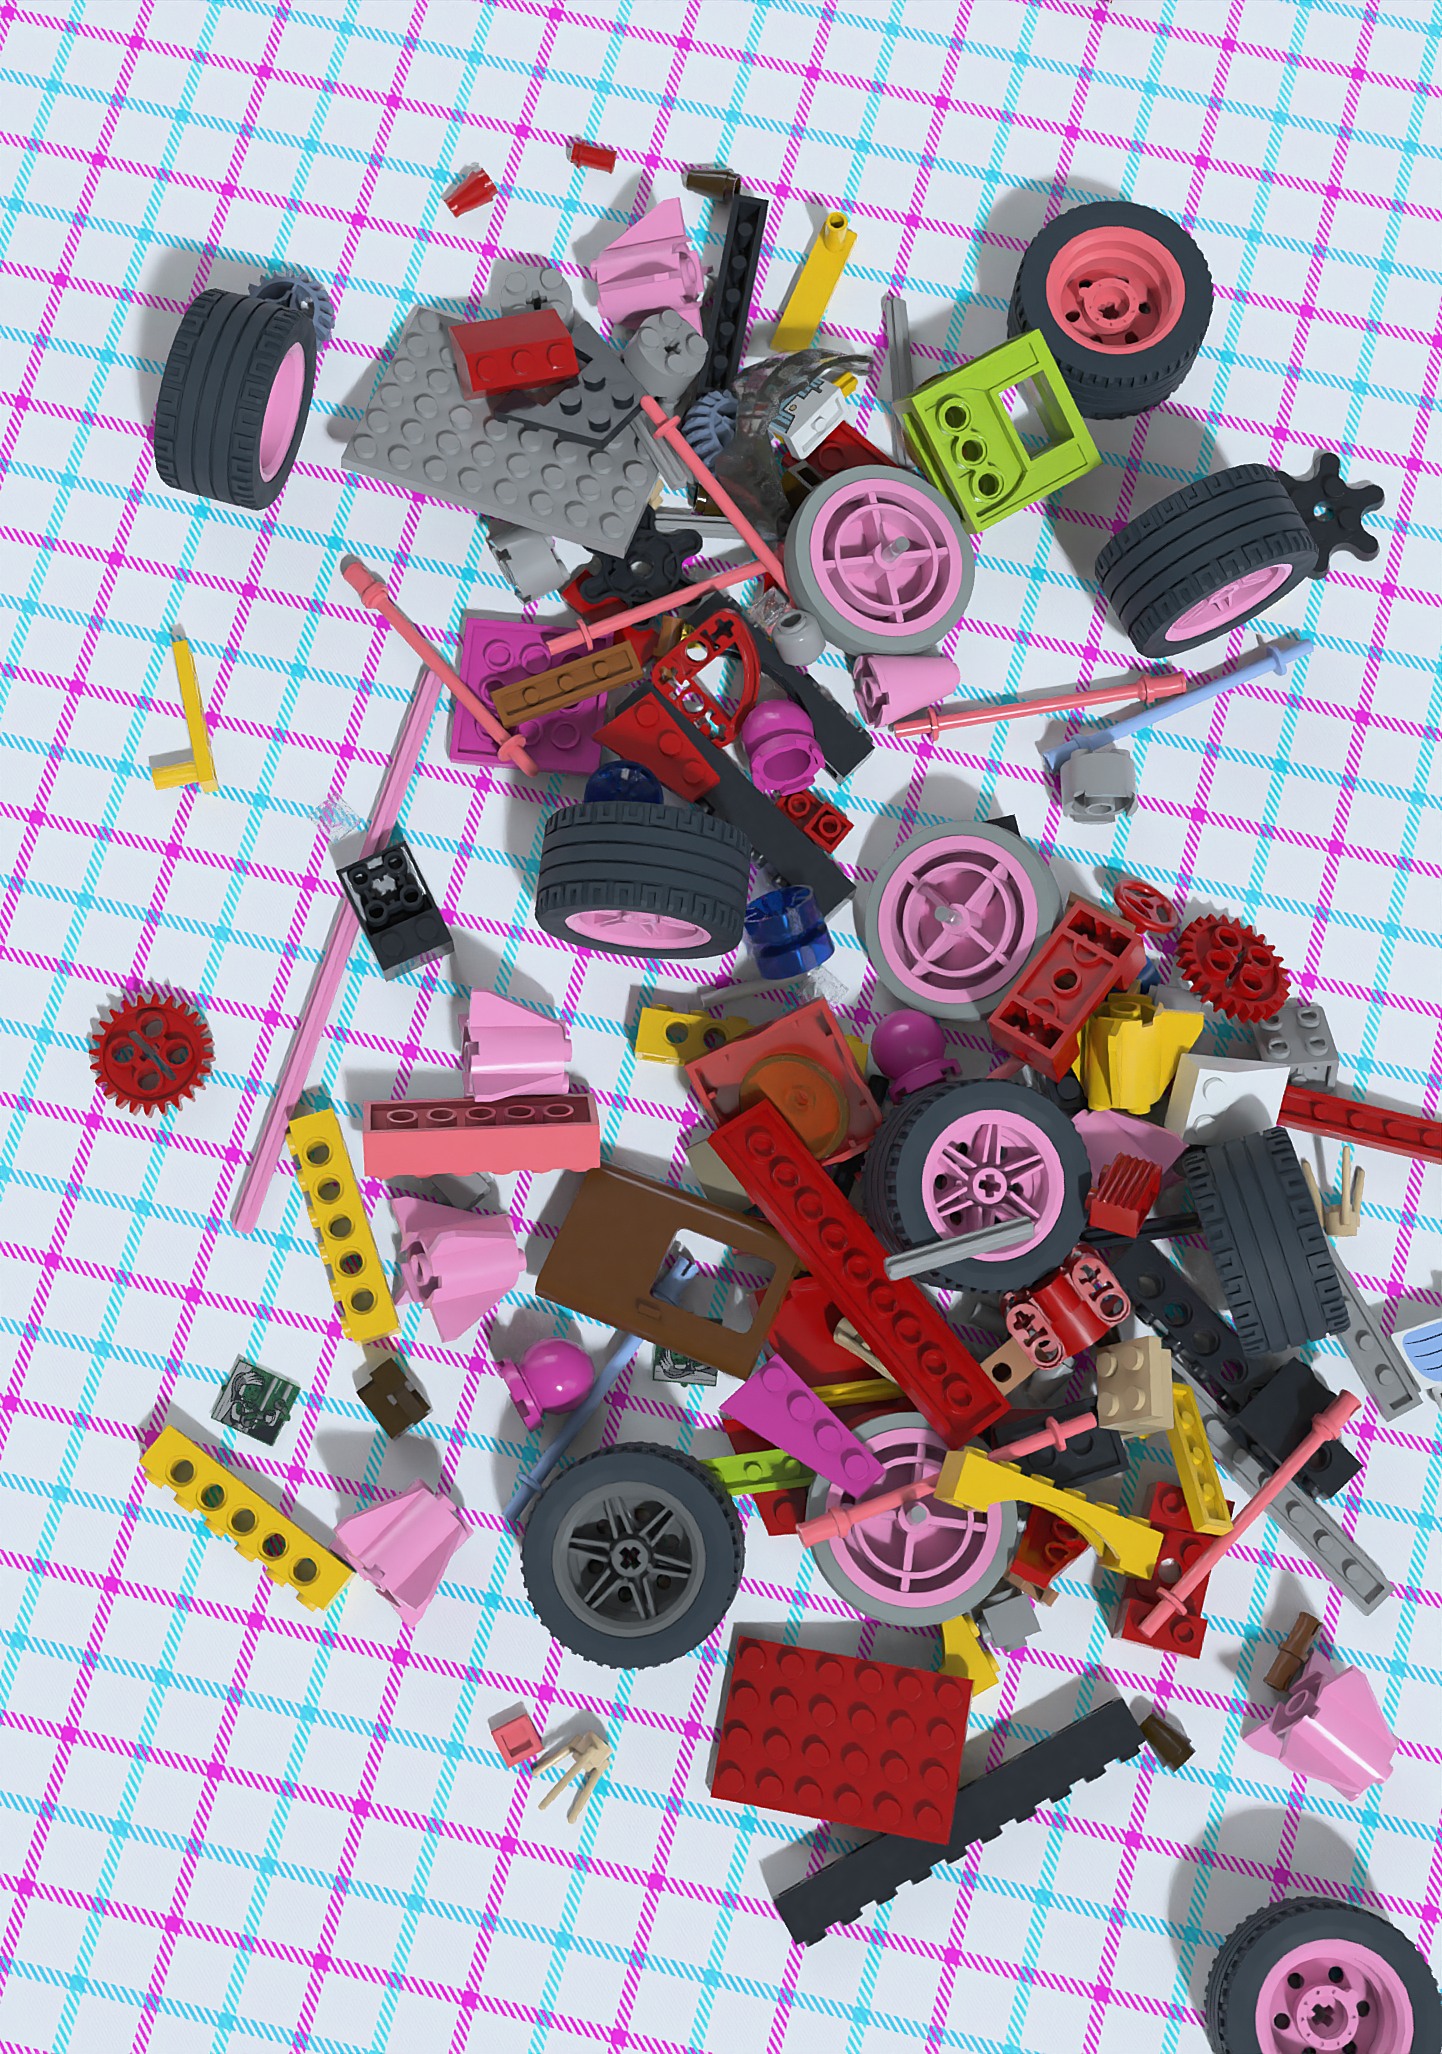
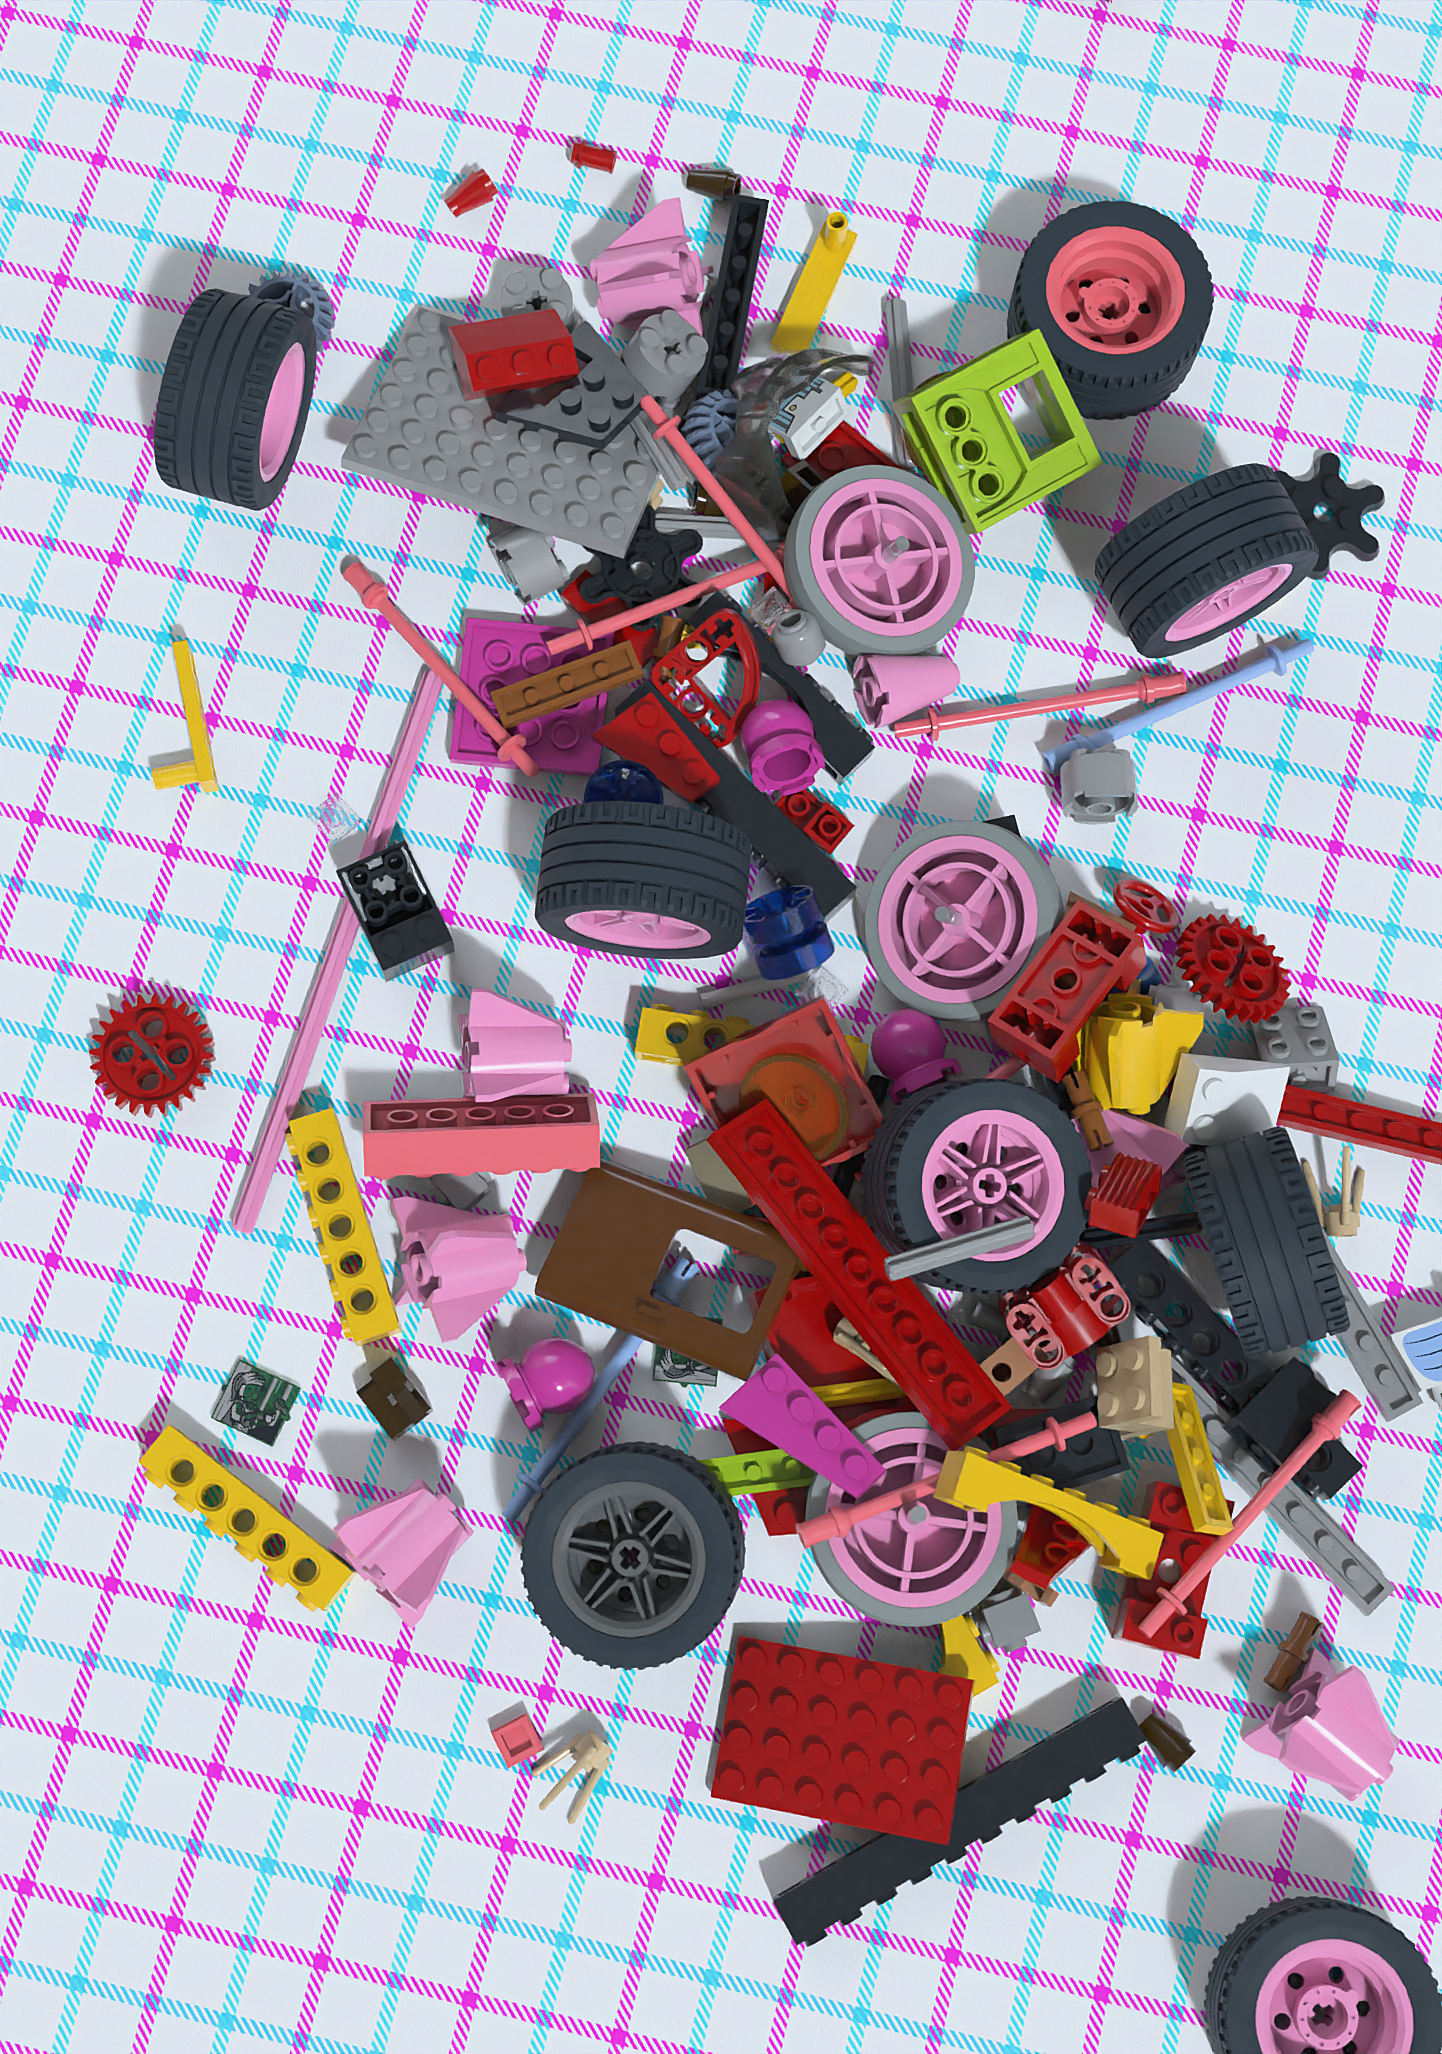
(1087, 1111): none -> dark orange pin

